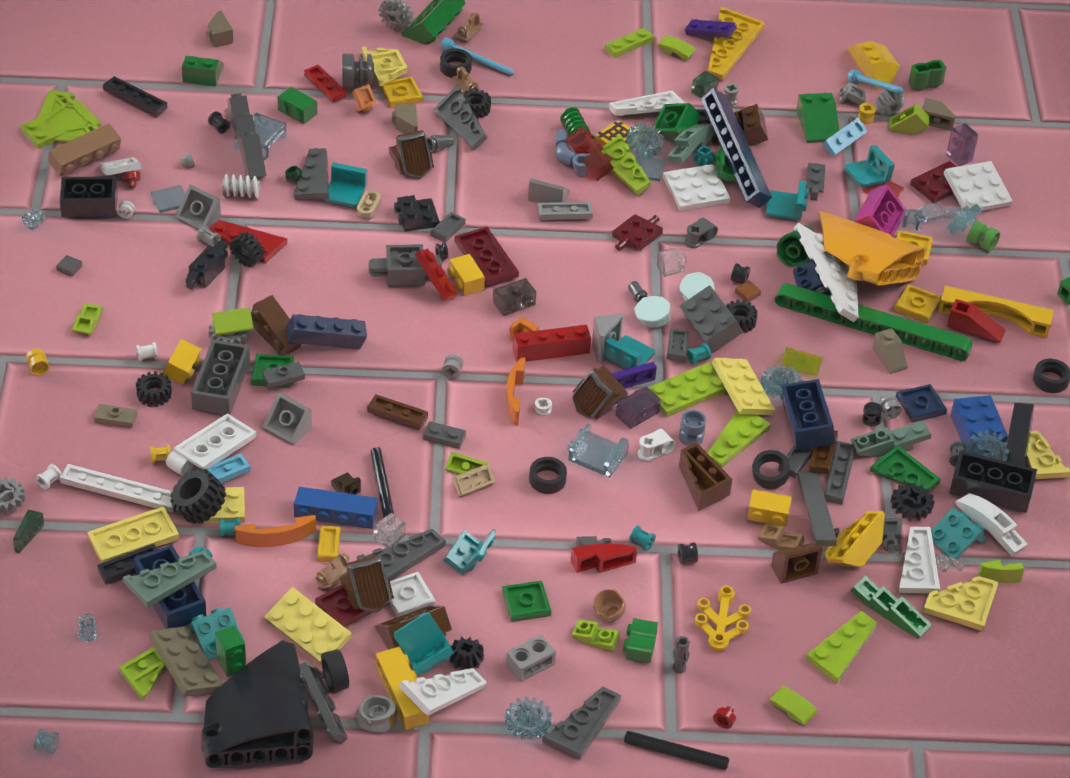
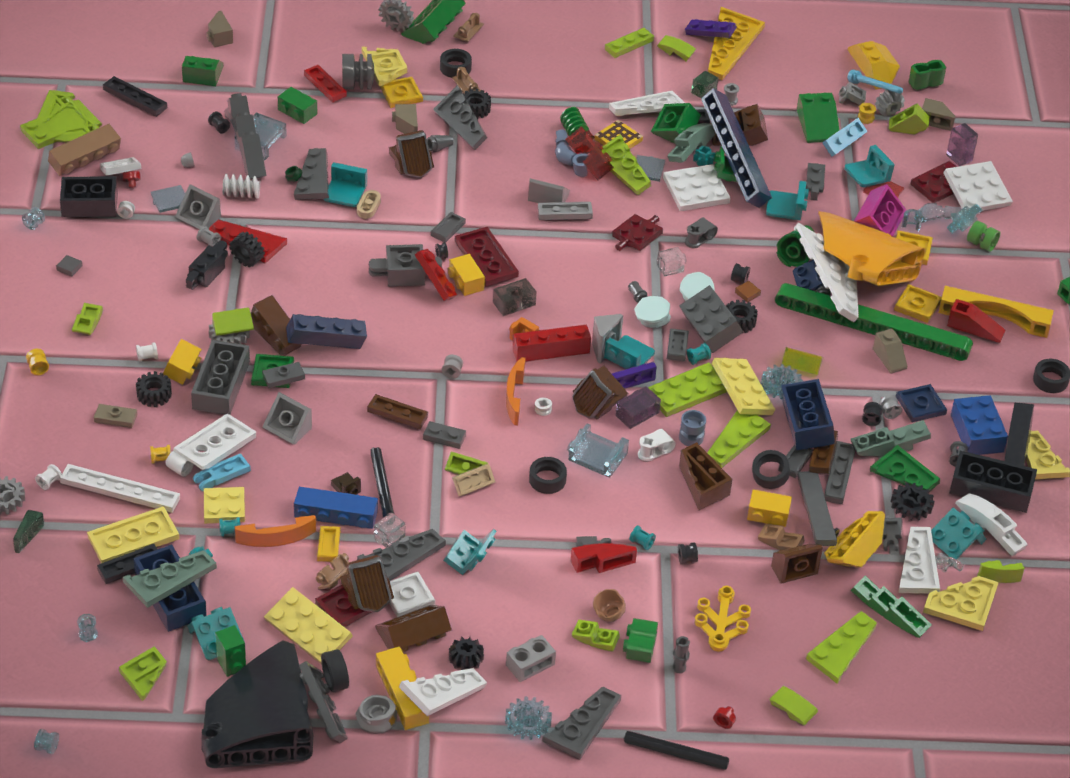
(185, 660): dark tan plate -> none
(198, 496): black tyre -> none
(364, 98): orange bracket -> none
(416, 213): black plate -> none
(423, 643): teal bracket -> none
(449, 44): medium azure piece -> none
(526, 601): green tile -> none
(645, 139): clear light blue gear -> none
(990, 443): clear light blue gear -> none

